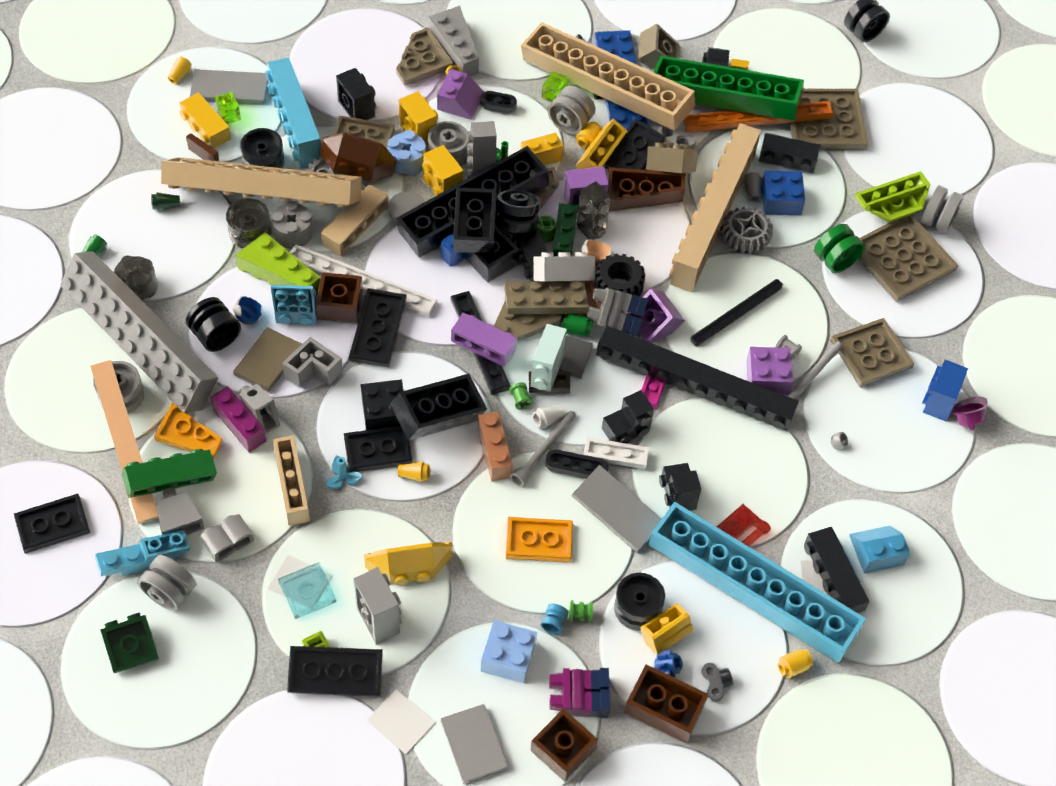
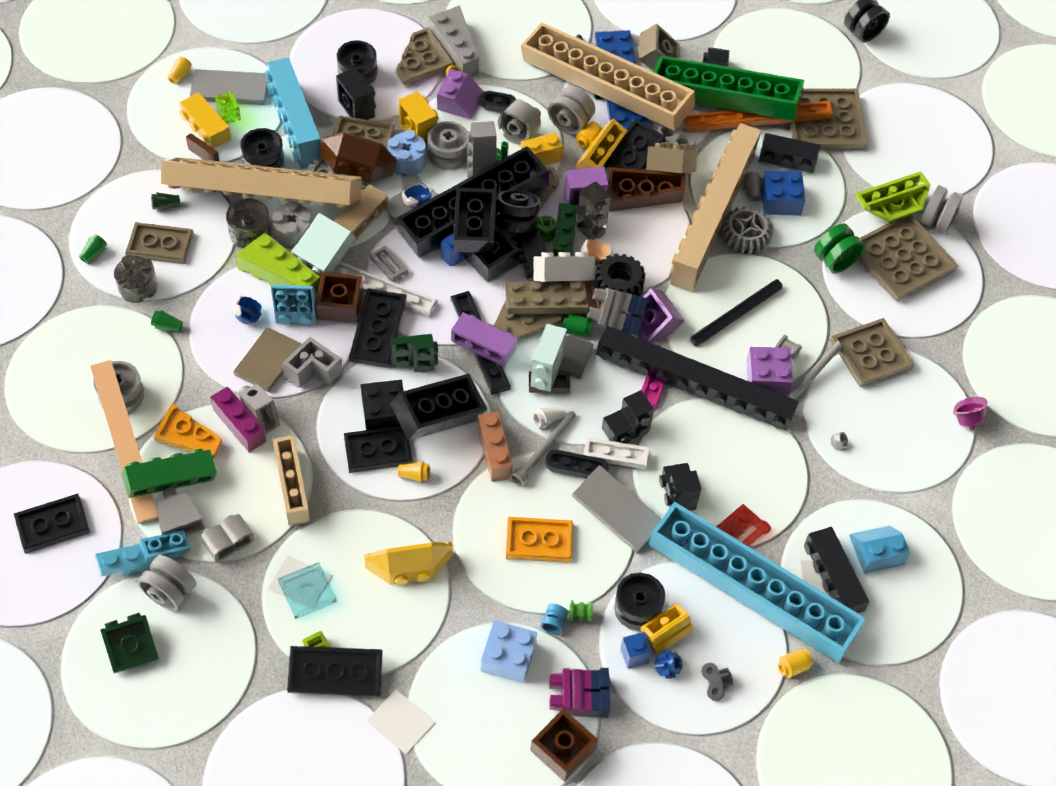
(139, 332): light grey brick -> none
(160, 242): none -> dark tan tile
(165, 321): none -> green cone
(213, 324): black wheel -> none
(323, 245): none -> light aqua brick
(339, 467): medium azure plant -> none
(358, 55): none -> black wheel
(377, 605): light grey brick -> none
(397, 275): none -> light grey tile
(415, 351): none -> dark green plate
(416, 195): none -> blue hair
(441, 170): yellow brick -> none
(473, 744): light grey tile -> none
(519, 121): none -> light grey brick
(521, 396): bright green bush -> none
(553, 86): clear neon green brick -> none
(635, 650): none -> blue brick
(666, 703): reddish brown brick -> none
(740, 64): yellow tile -> none
(944, 389): blue brick -> none

